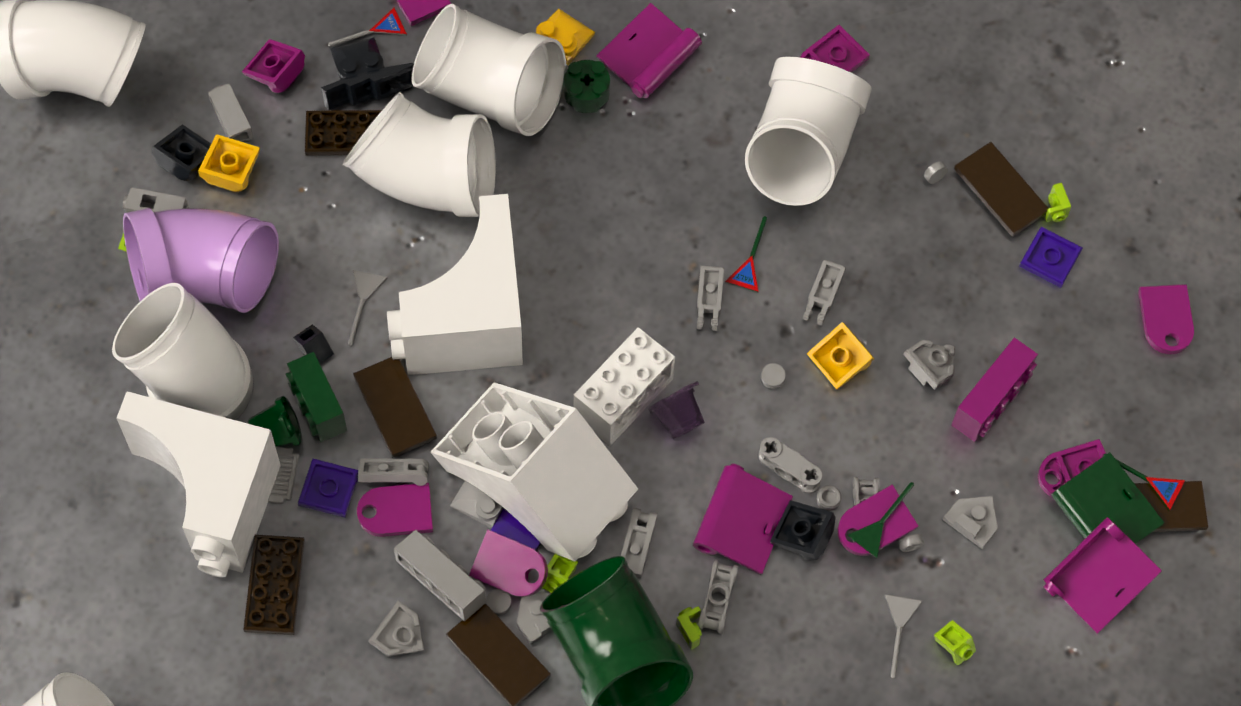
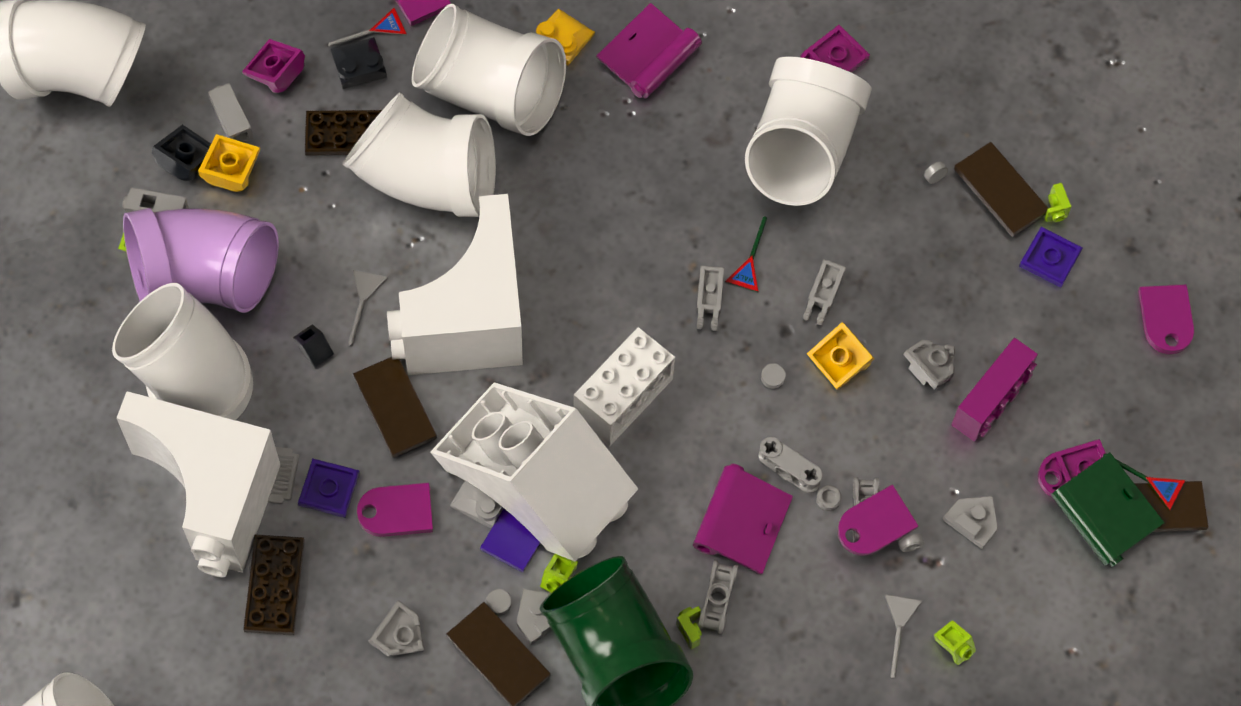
(281, 421): dark green container -> none
(315, 397): dark green brick -> none
(370, 84): black slope -> none
(393, 470): light grey plate -> none
(440, 574): light grey brick -> none
(507, 565): magenta tile -> none
(587, 85): dark green brick -> none
(638, 540): light grey plate -> none
(679, 411): clear purple container -> none
(804, 530): black slope -> none
(870, 536): dark green piece -> none
(1098, 571): magenta door -> none

